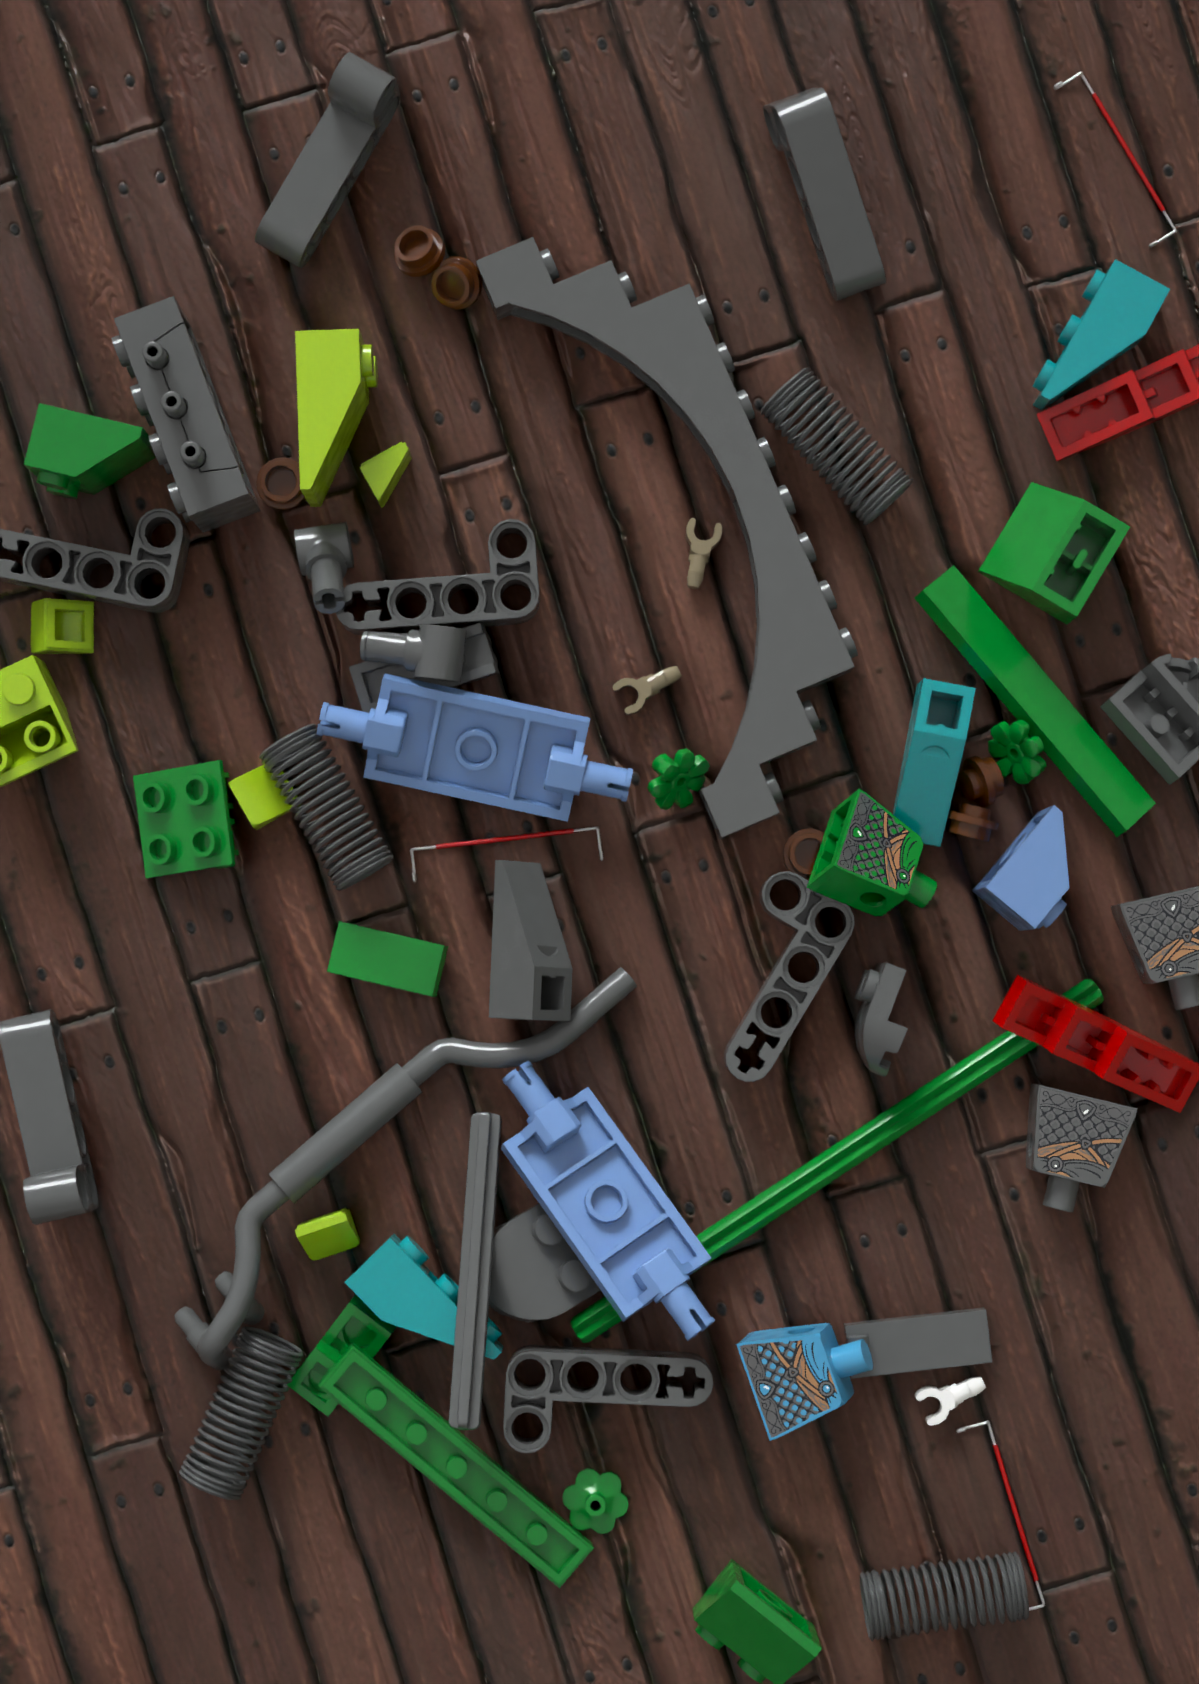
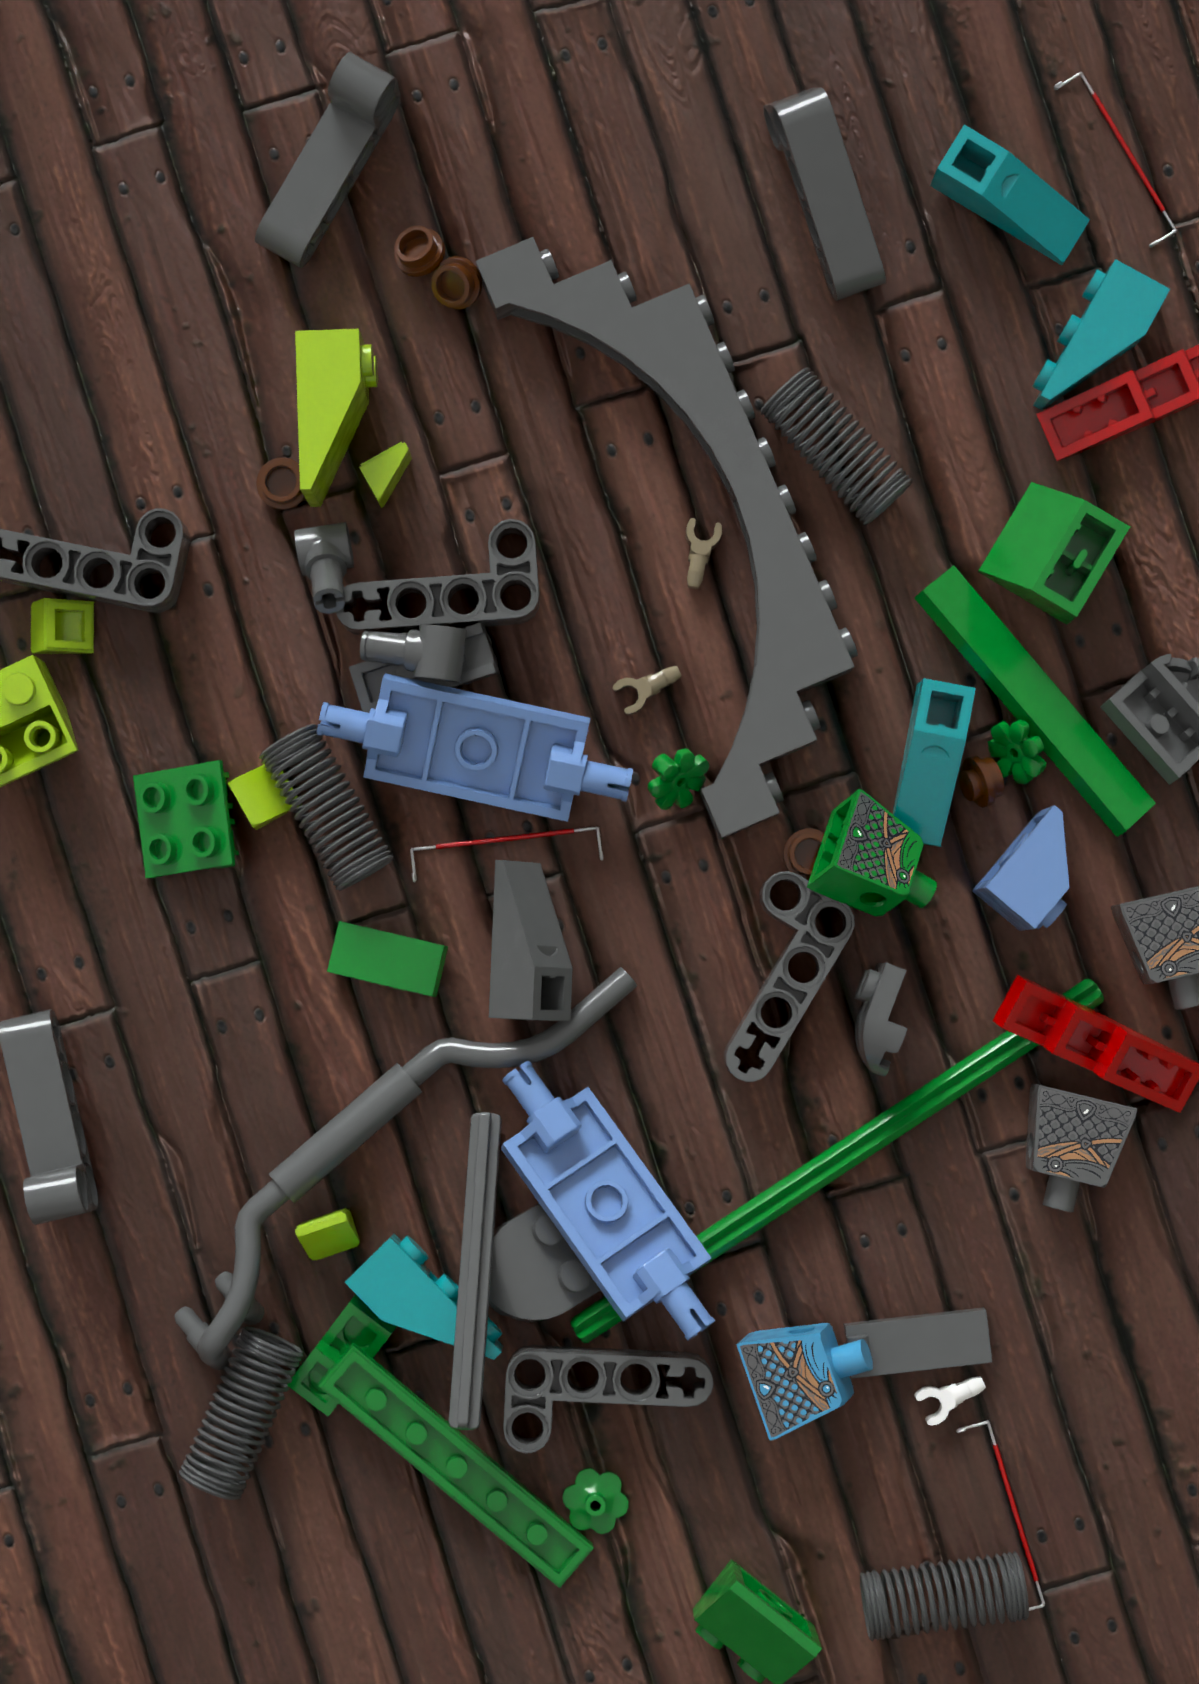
(83, 451): green slope -> none
(187, 415): dark grey piece -> none
(972, 822): reddish brown plate -> none
(1008, 195): none -> teal slope

